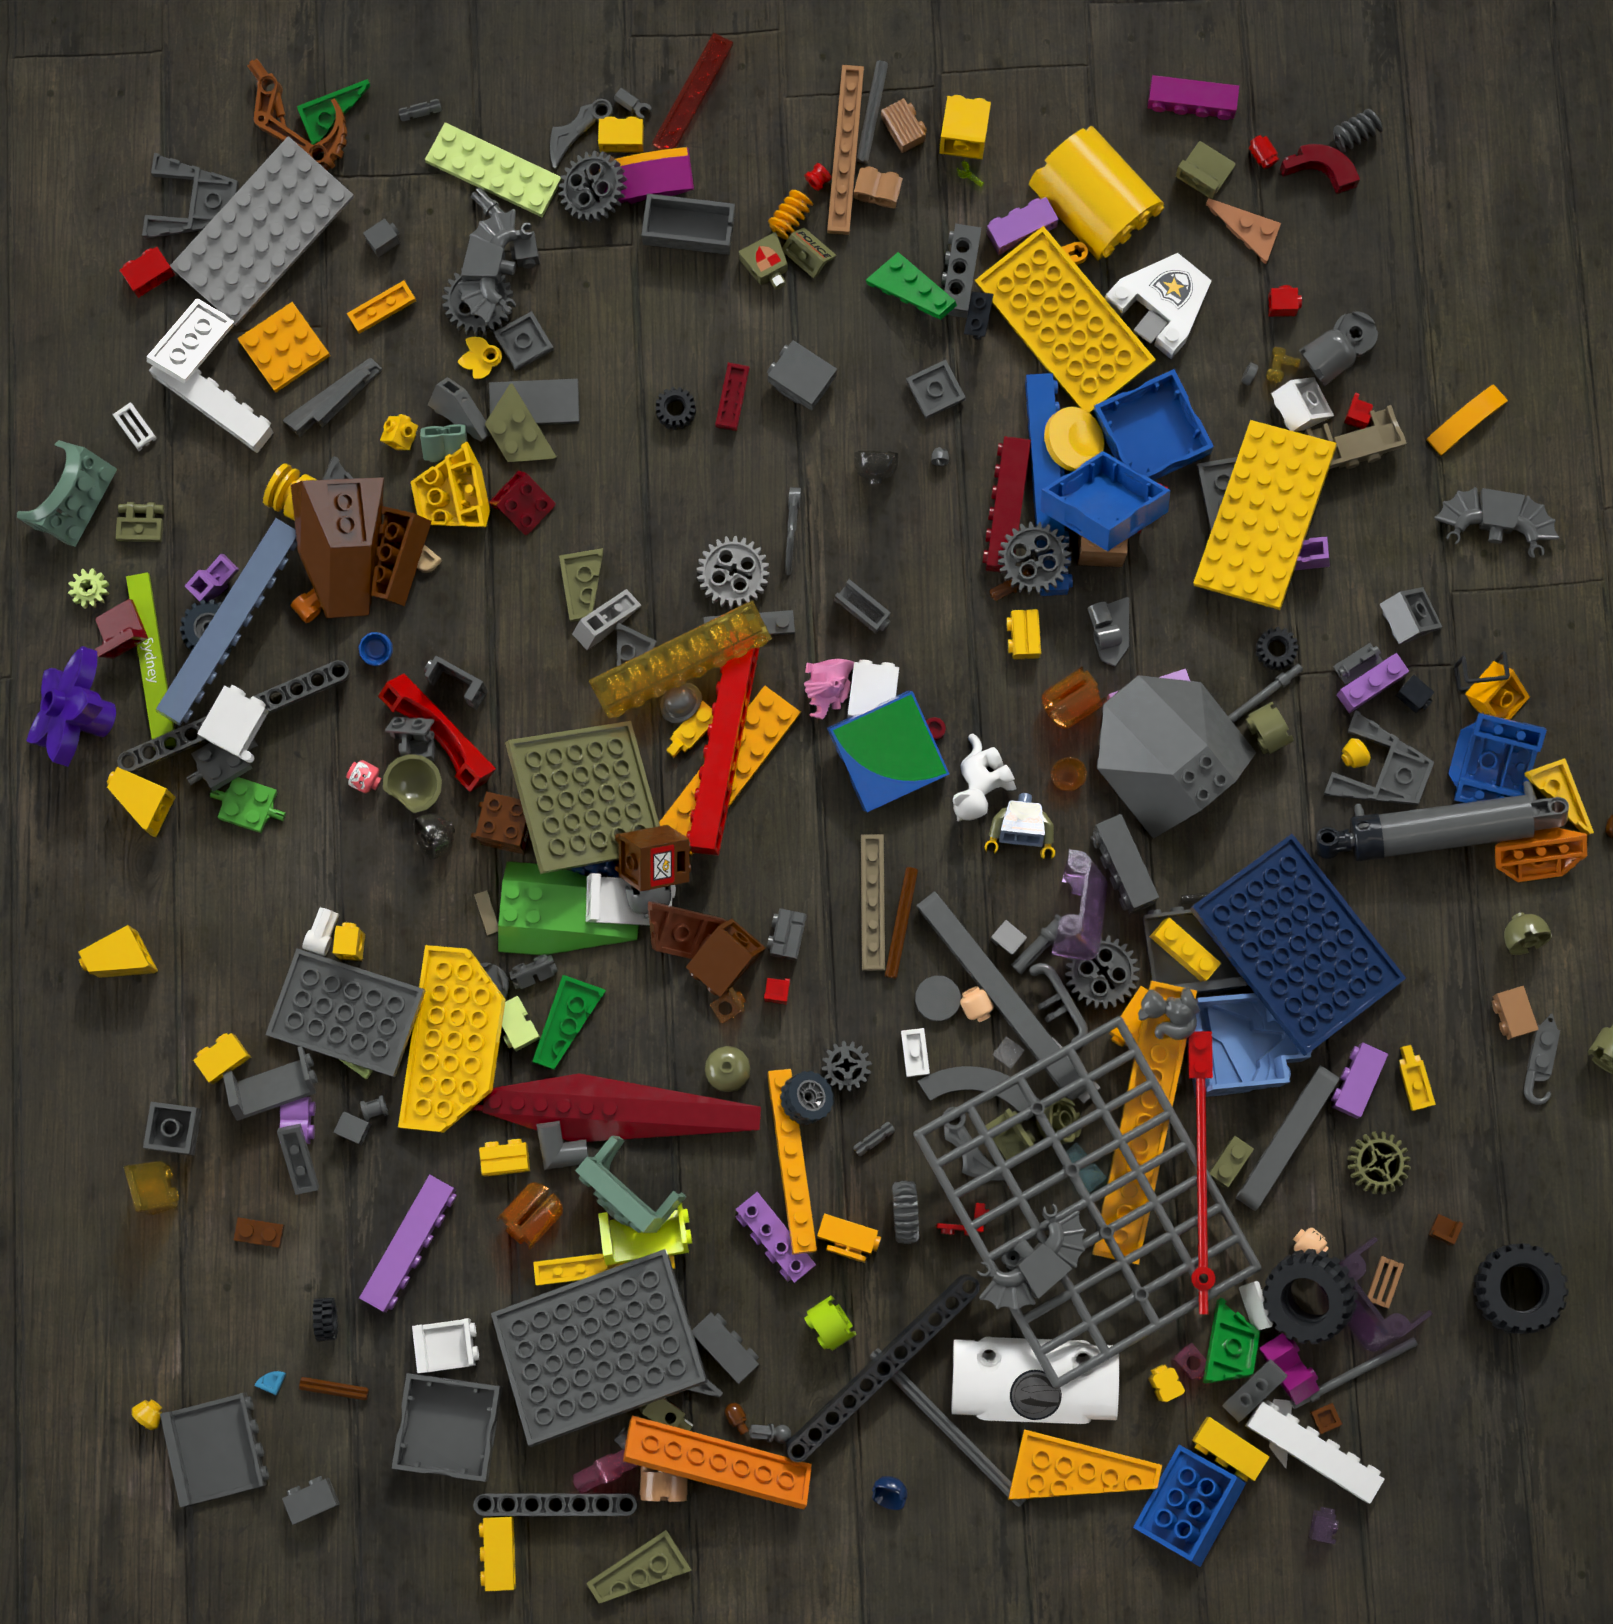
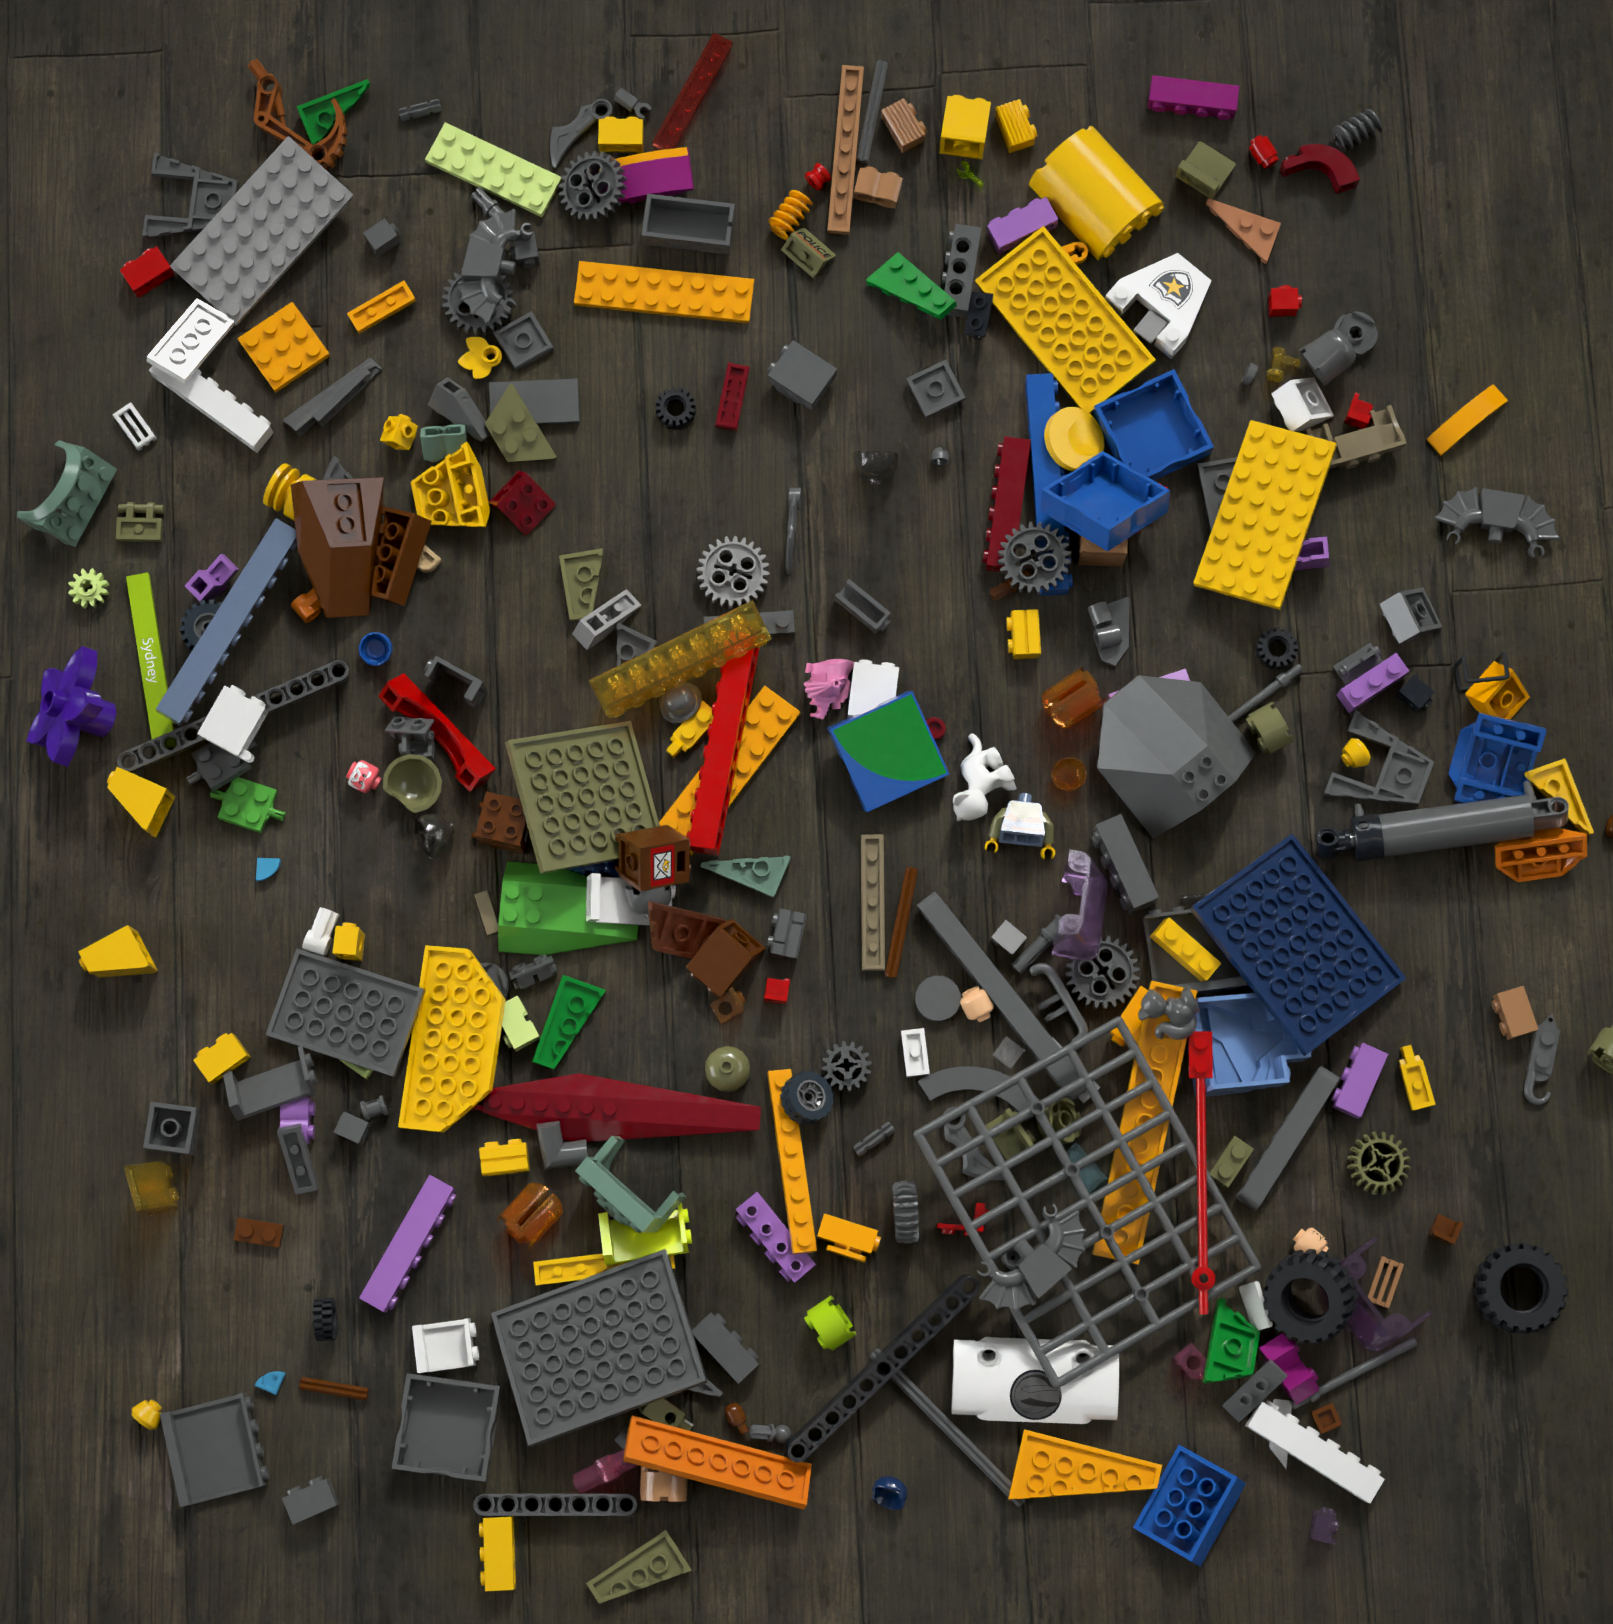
(120, 630): dark red bracket -> none
(266, 868): none -> dark azure tile
(664, 292): none -> light orange plate
(757, 874): none -> sand green wing
(765, 261): olive torso -> none
(1014, 125): none -> yellow brick
(1165, 1383): yellow brick -> none
(1229, 1449): yellow brick -> none
(1525, 932): olive cylinder -> none

